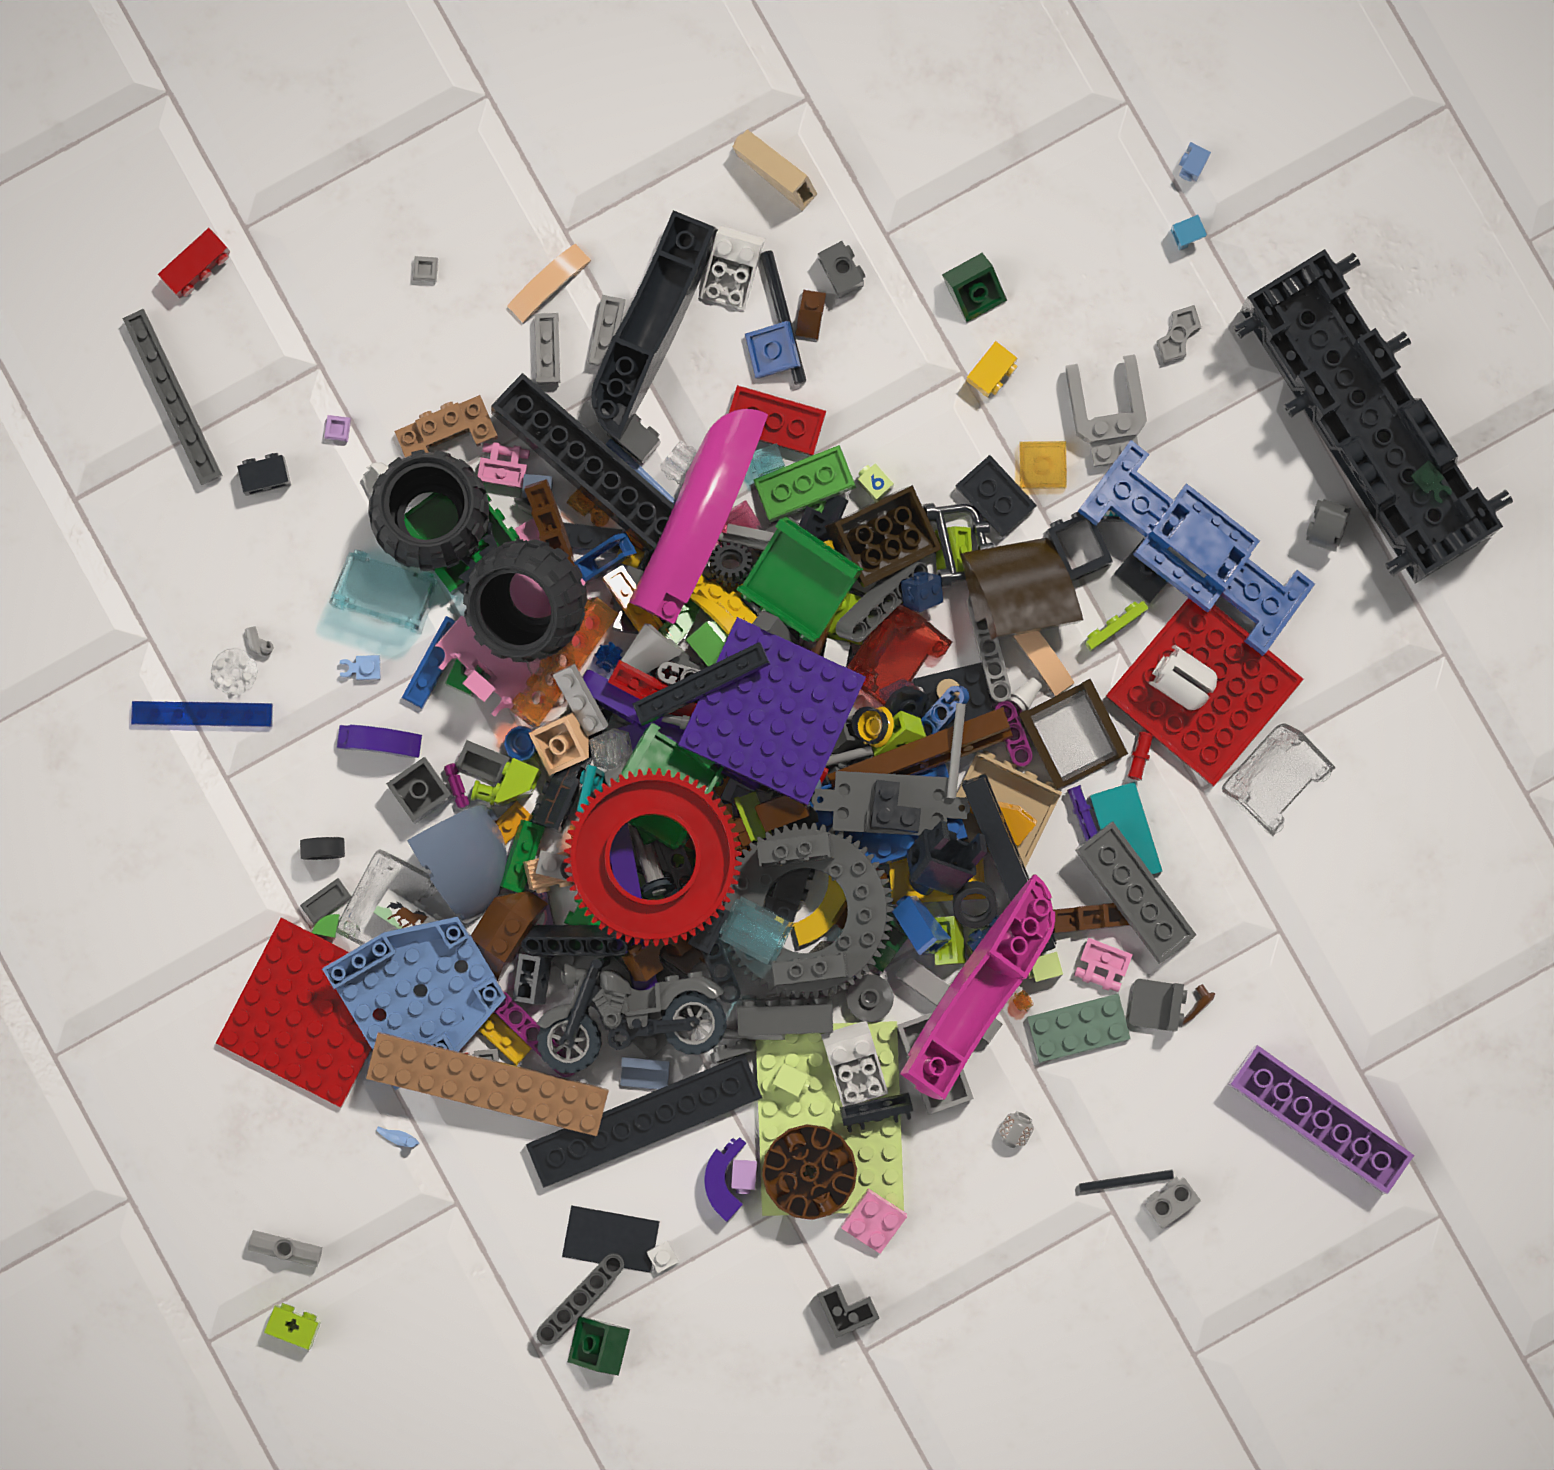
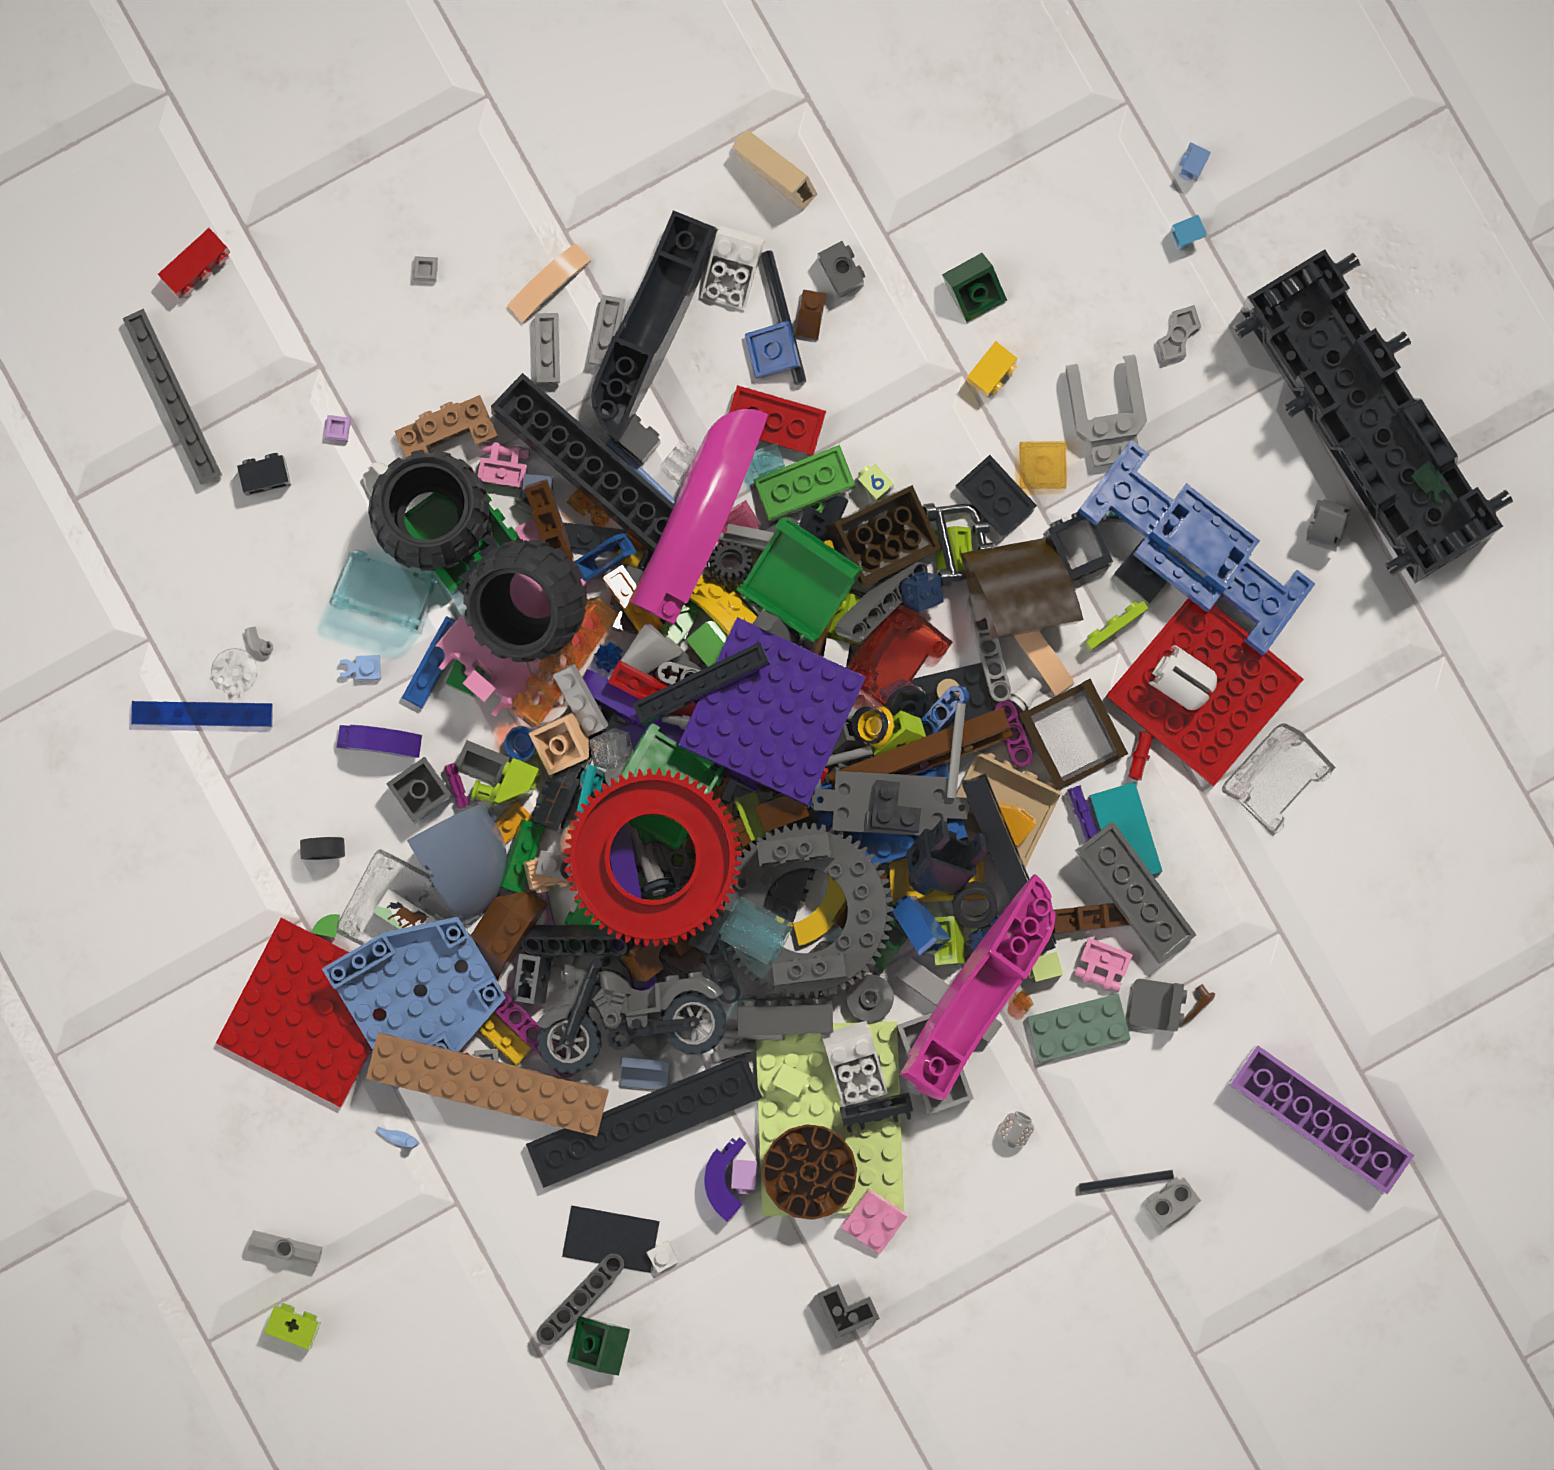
(326, 901): dark grey tile -> none

